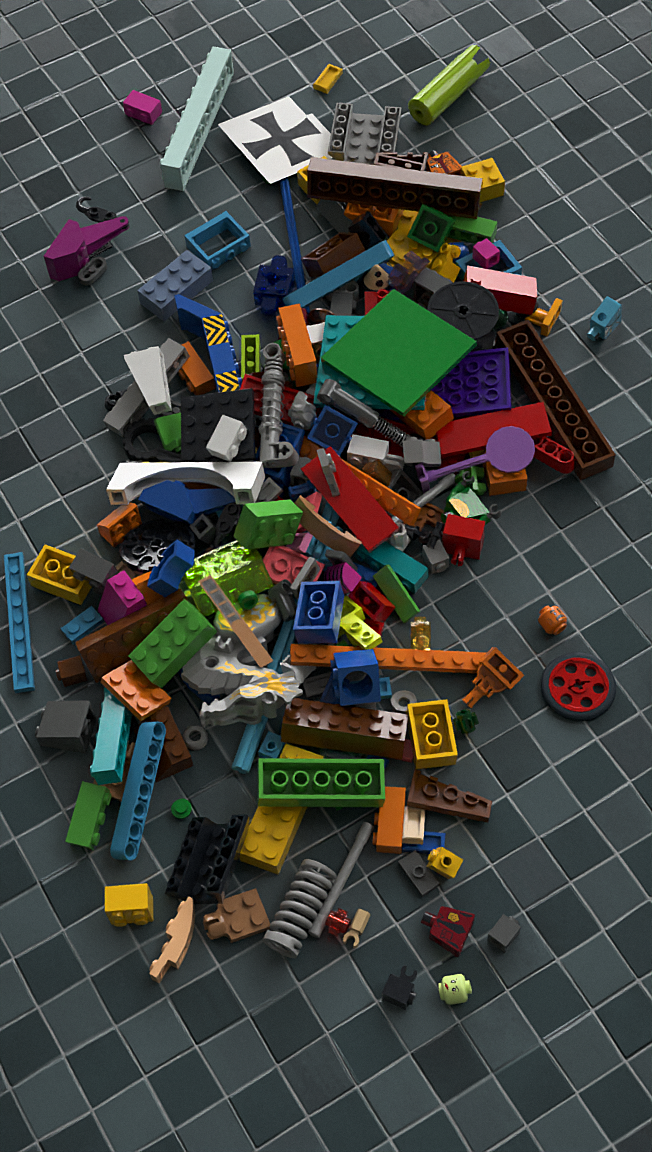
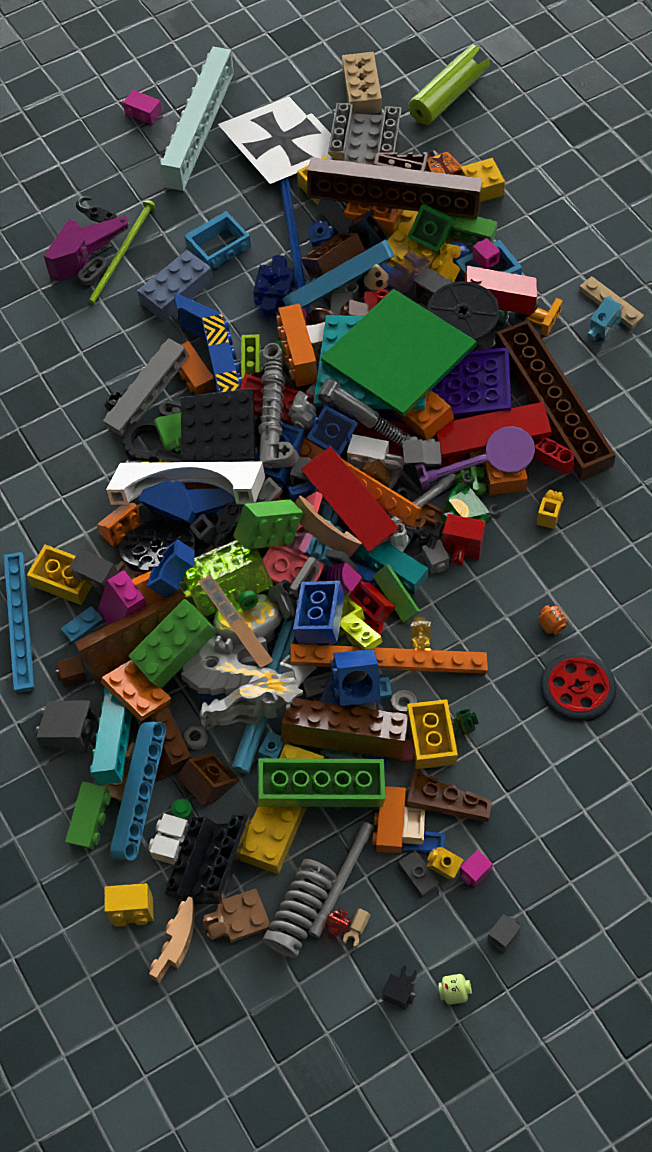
(148, 206): none -> lime bar
(151, 377): white slope -> none
(166, 842): none -> white piece
(207, 778): none -> reddish brown slope
(227, 438): white brick -> none
(319, 233): none -> blue brick
(328, 78): yellow tile -> none
(328, 468): light grey wing -> none
(354, 308): none -> brick
(362, 83): none -> tan brick
(449, 928): dark red torso -> none
(475, 869): none -> dark pink brick
(495, 674): orange brick -> none
(550, 509): none -> yellow brick
(598, 292): none -> tan plate

